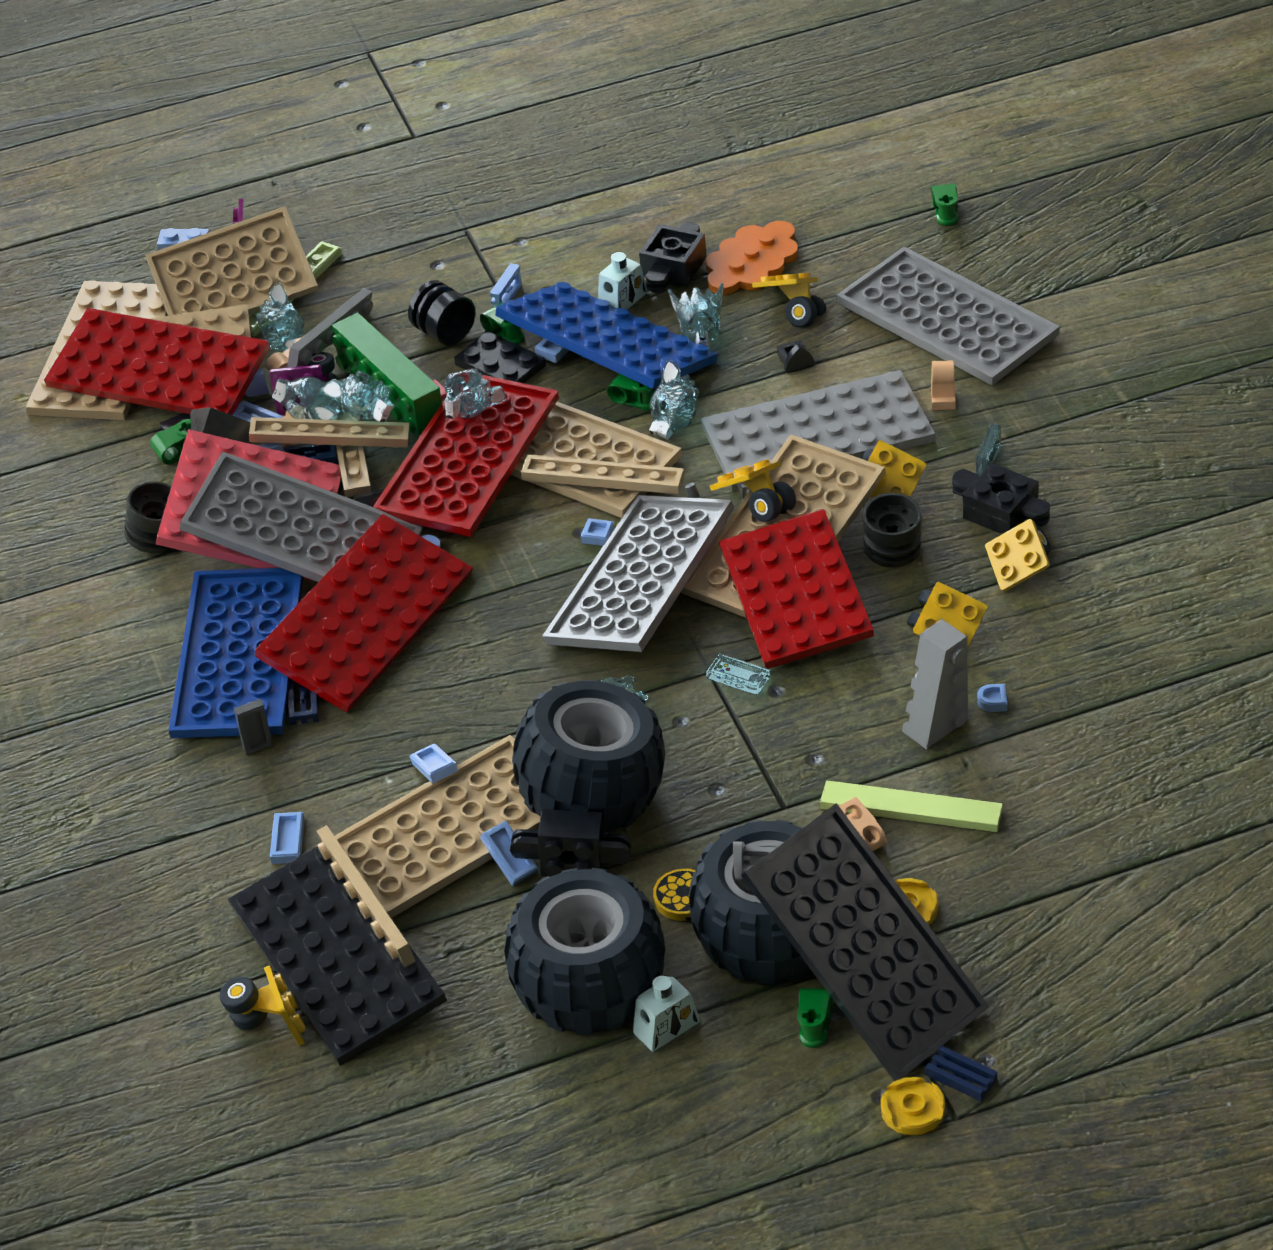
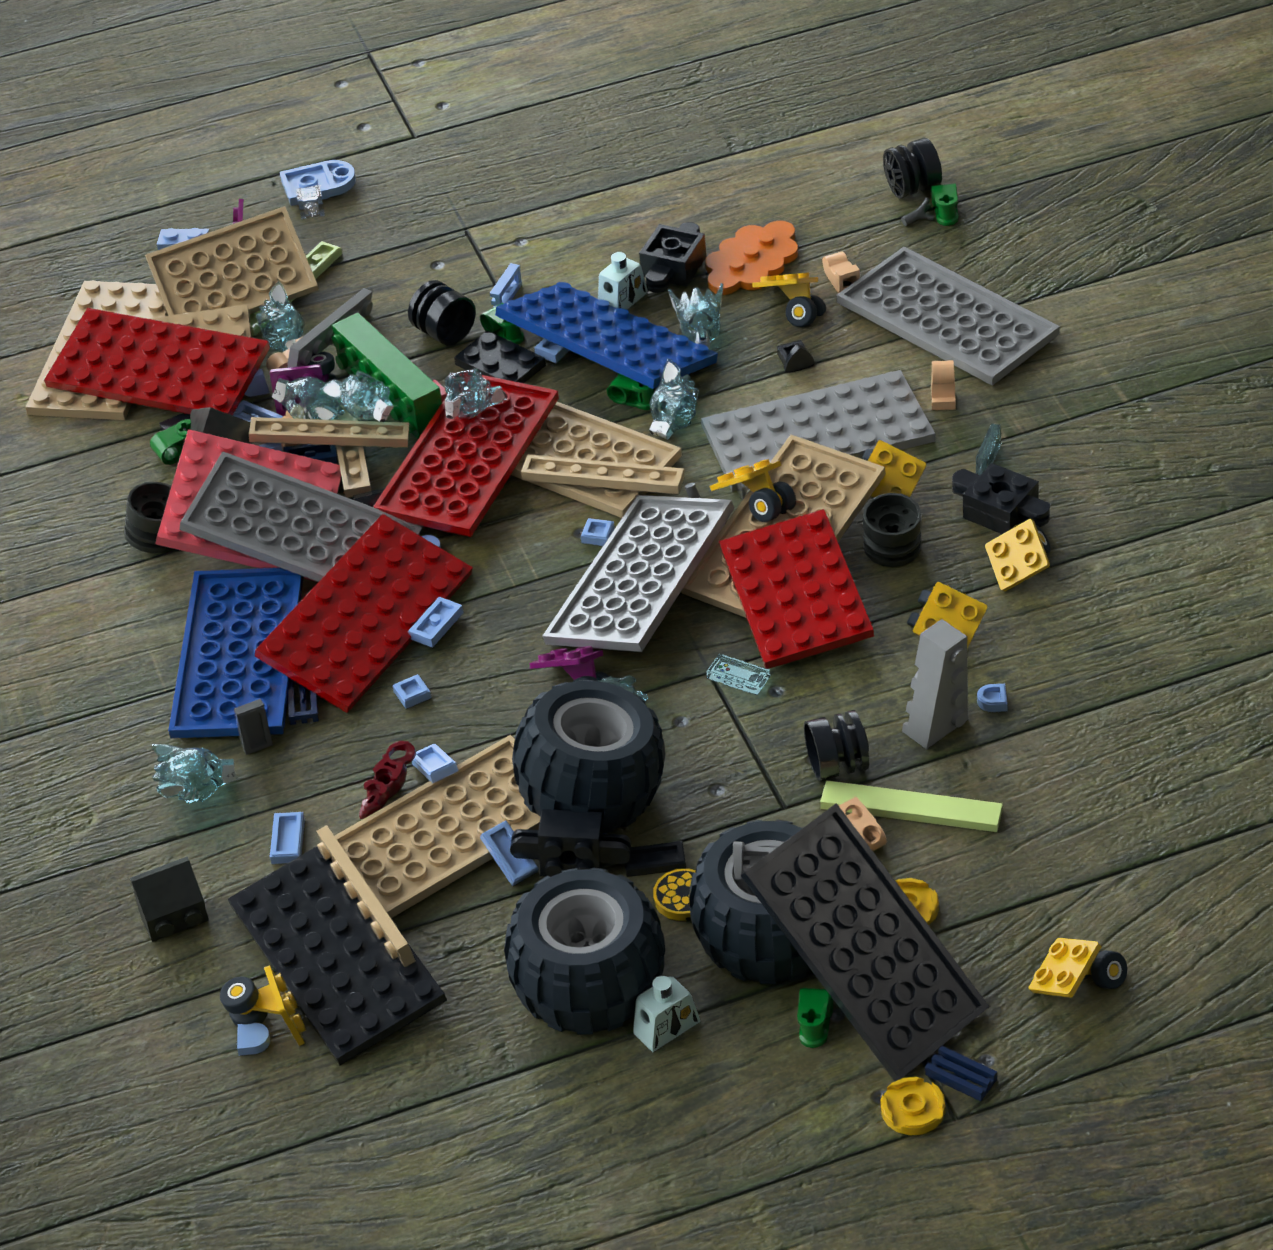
(169, 899): none -> pearl dark grey slope
(184, 769): none -> clear light blue piece
(252, 1038): none -> light blue tile
(310, 202): none -> clear plate
(326, 174): none -> light blue plate
(388, 778): none -> dark red animal
(411, 691): none -> light blue tile
(435, 621): none -> light blue plate
(577, 663): none -> magenta plate
(655, 859): none -> black tile
(840, 269): none -> light nougat leg
(842, 743): none -> black wheel
(912, 167): none -> black wheel
(919, 213): none -> dark grey bar
(1074, 961): none -> yellow plate

